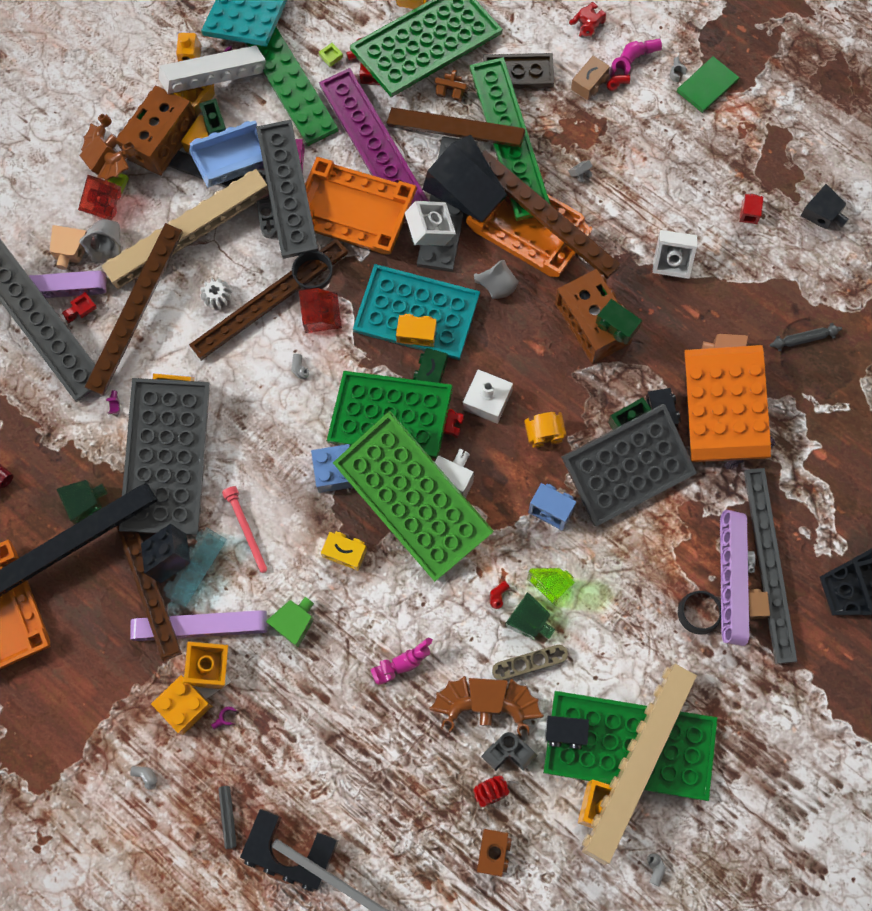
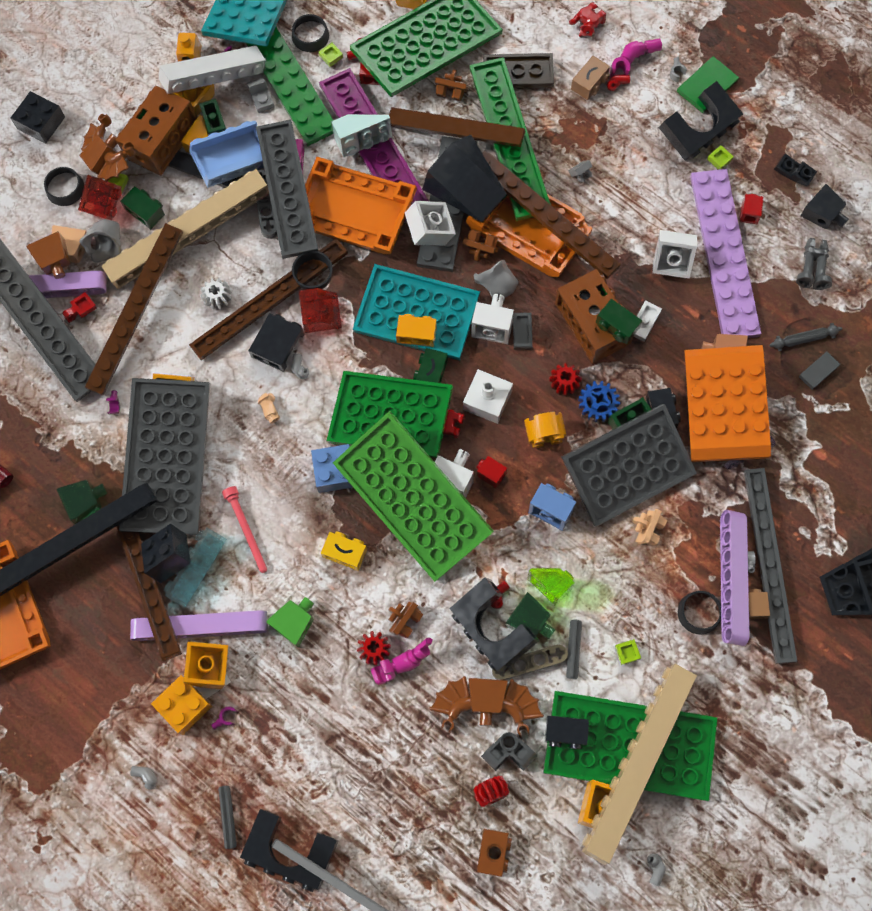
(37, 117): none -> black brick
(51, 254): none -> dark orange torso
(69, 199): none -> black tyre
(142, 207): none -> dark green brick
(260, 94): none -> light grey slope
(269, 410): none -> light nougat arm
(275, 341): none -> black panel
(310, 46): none -> black tyre
(360, 132): none -> light aqua slope
(368, 644): none -> red gear
(399, 626): none -> dark orange hips
(469, 613): none -> black arch
(473, 241): none -> dark orange hips
(491, 471): none -> red brick
(492, 321): none -> white brick
(522, 331): none -> dark grey tile
(567, 373): none -> red gear
(574, 649): none -> dark grey axle
(606, 405): none -> blue gear
(627, 652): none -> lime plate
(646, 526): none -> light nougat hips
(648, 315): none -> white plate
(687, 140): none -> black arch
(720, 157): none -> lime plate
(725, 253): none -> lavender plate
(791, 169): none -> black slope
(812, 254): none -> dark grey piece
(819, 370): none -> dark grey tile

